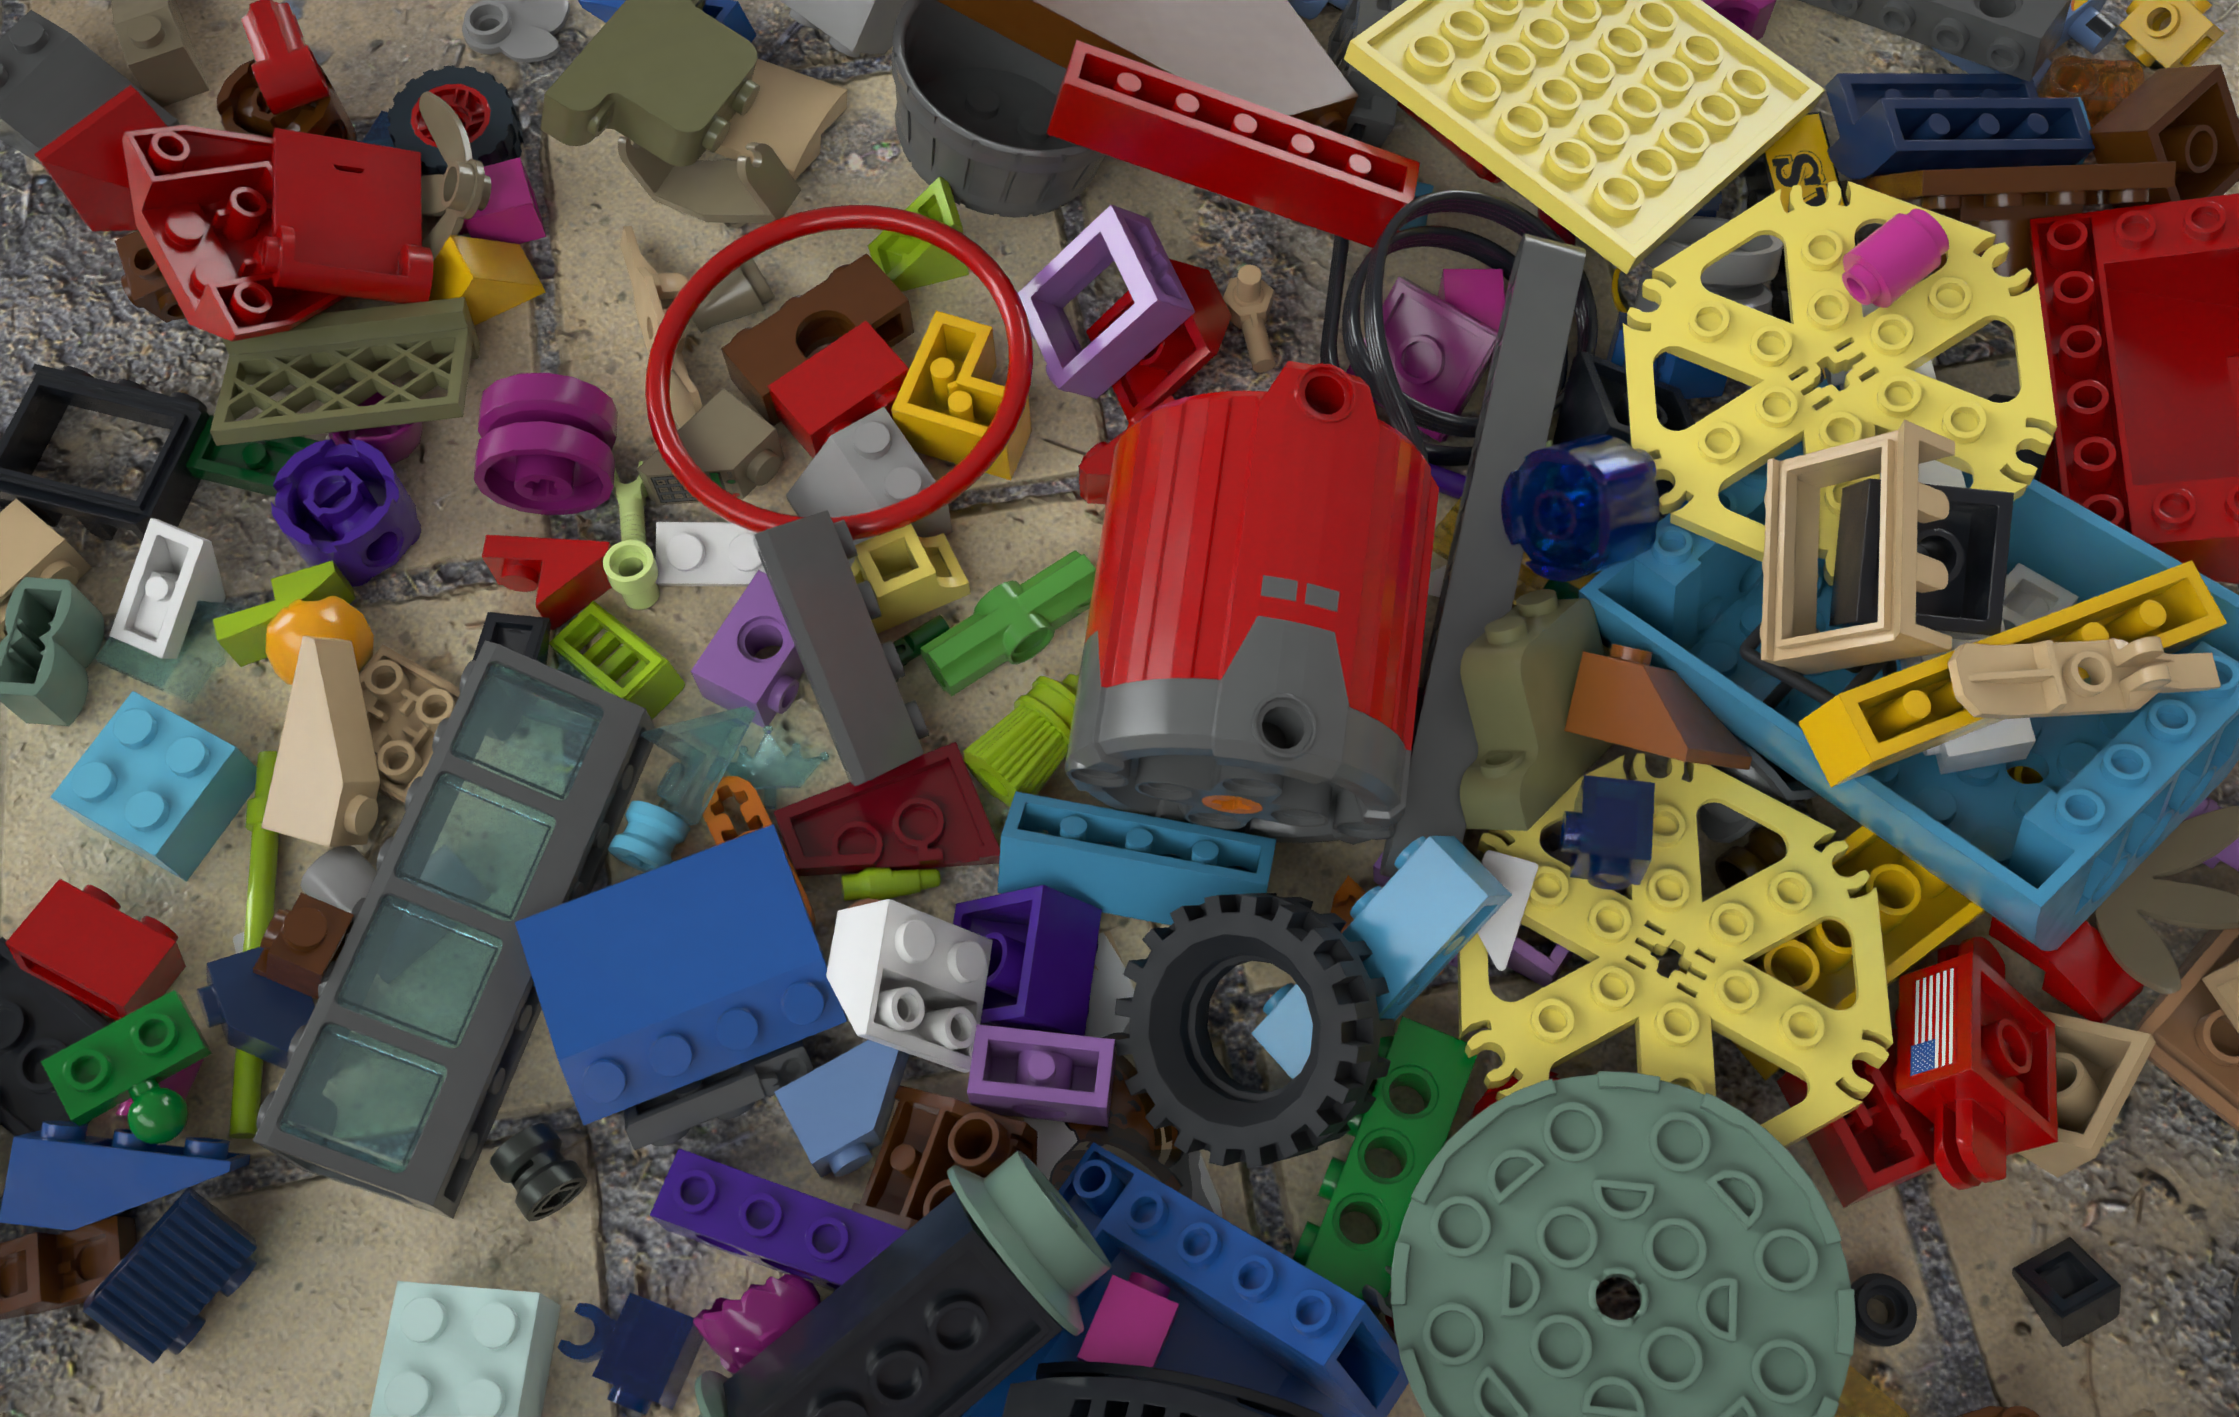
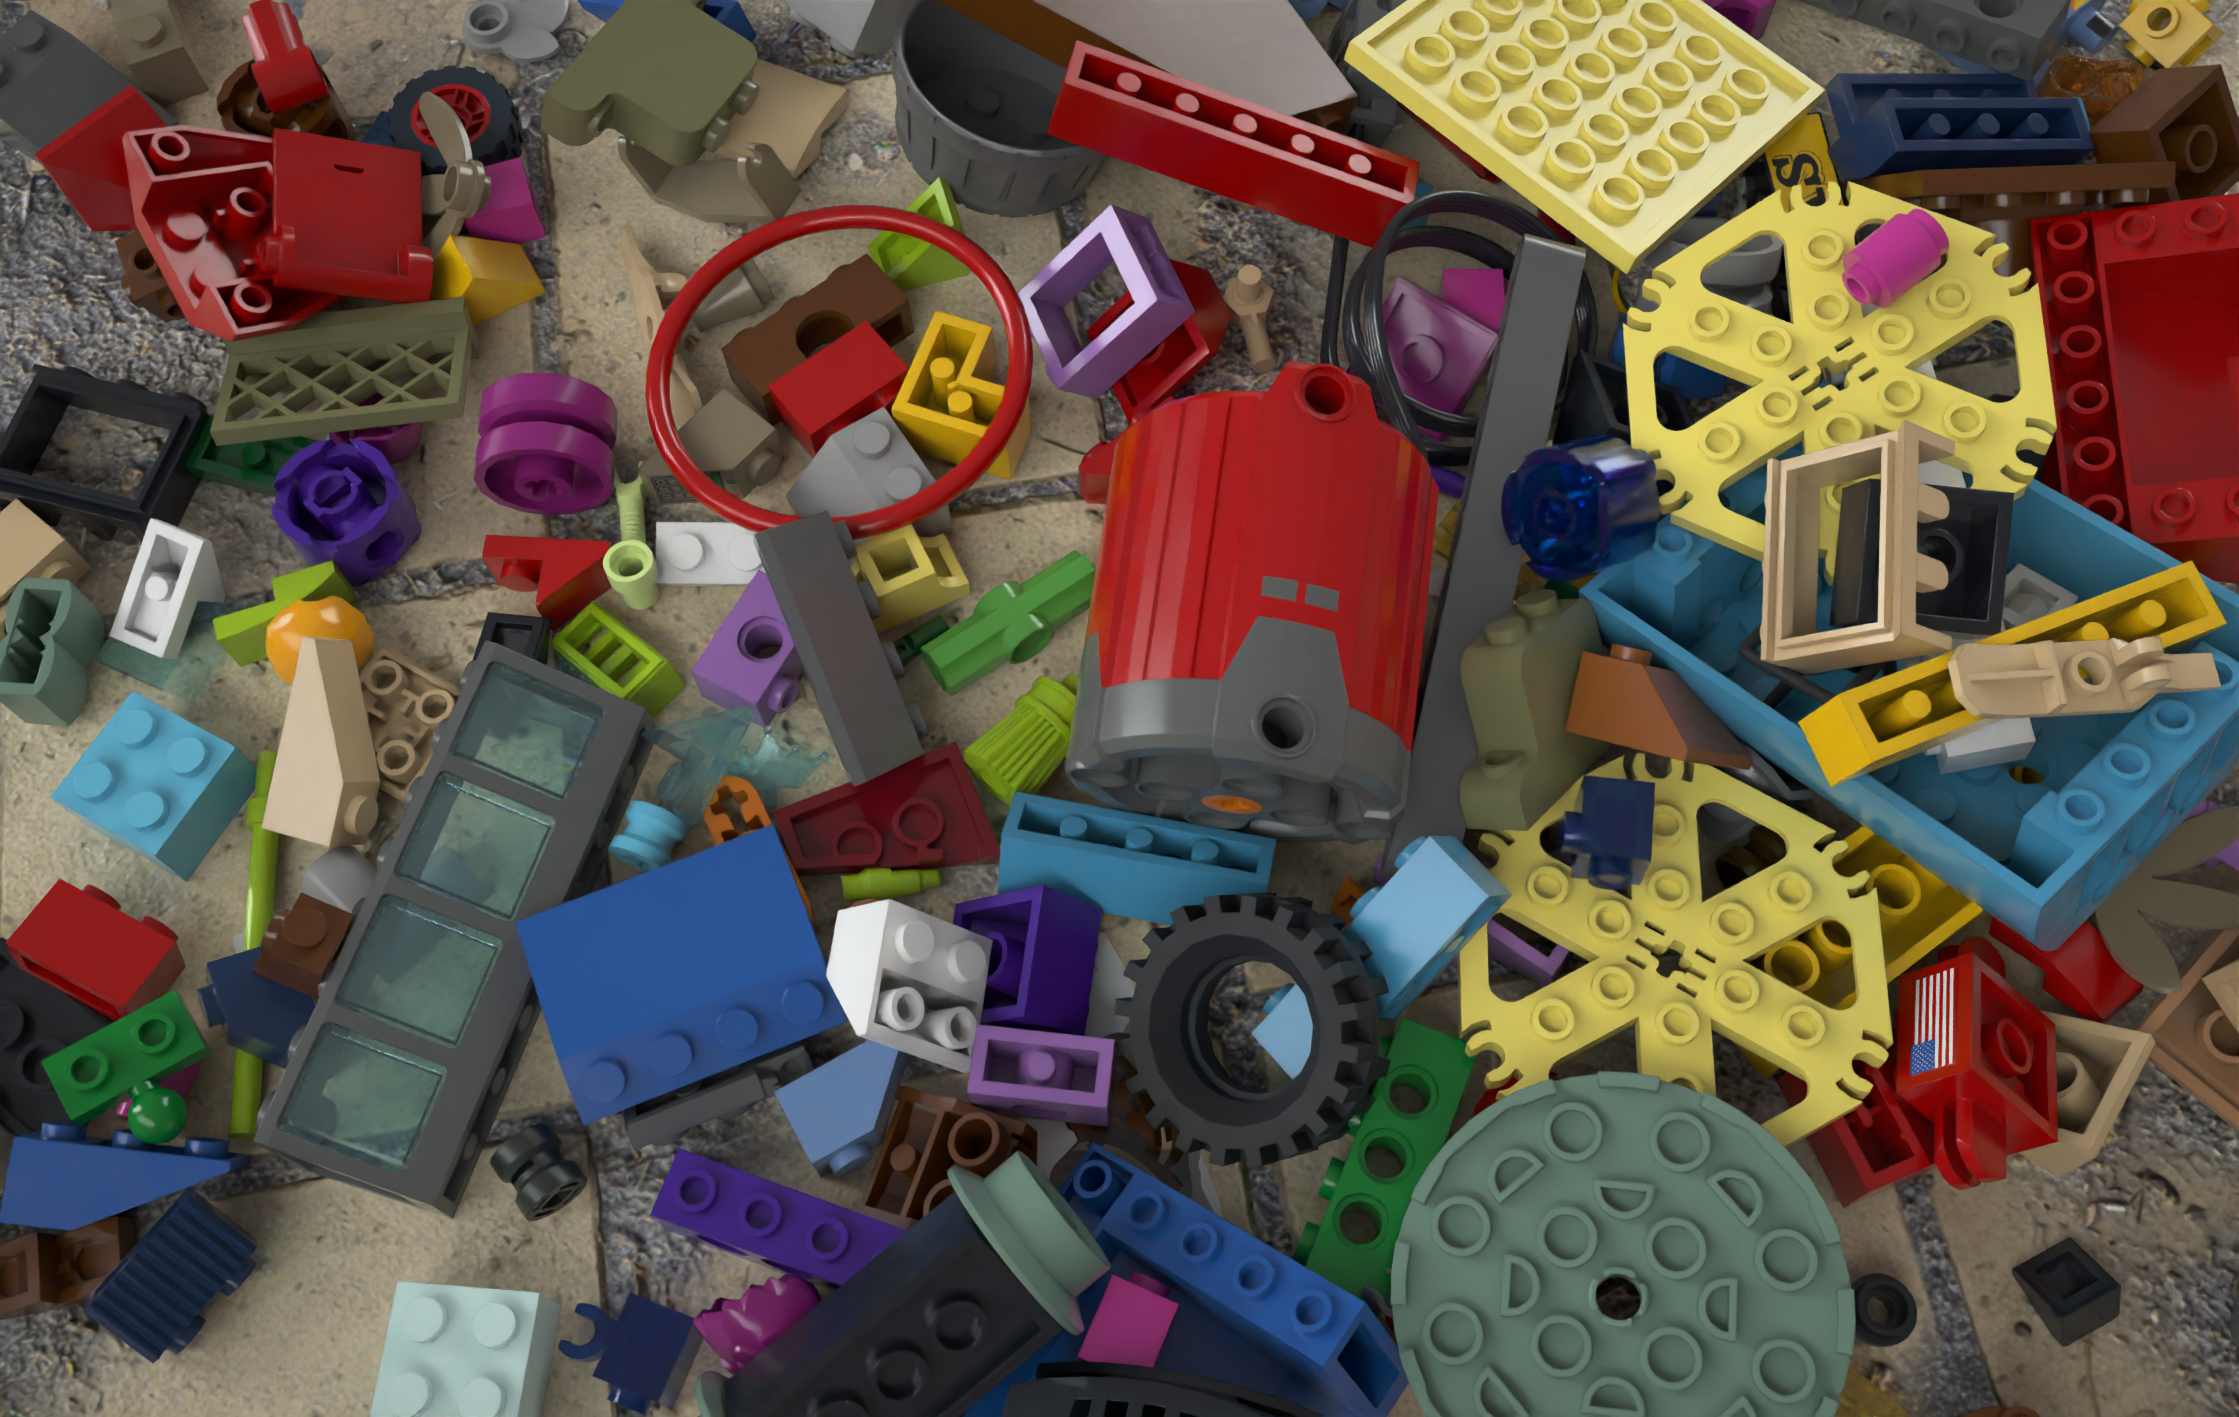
(1502, 928): white sticker -> none

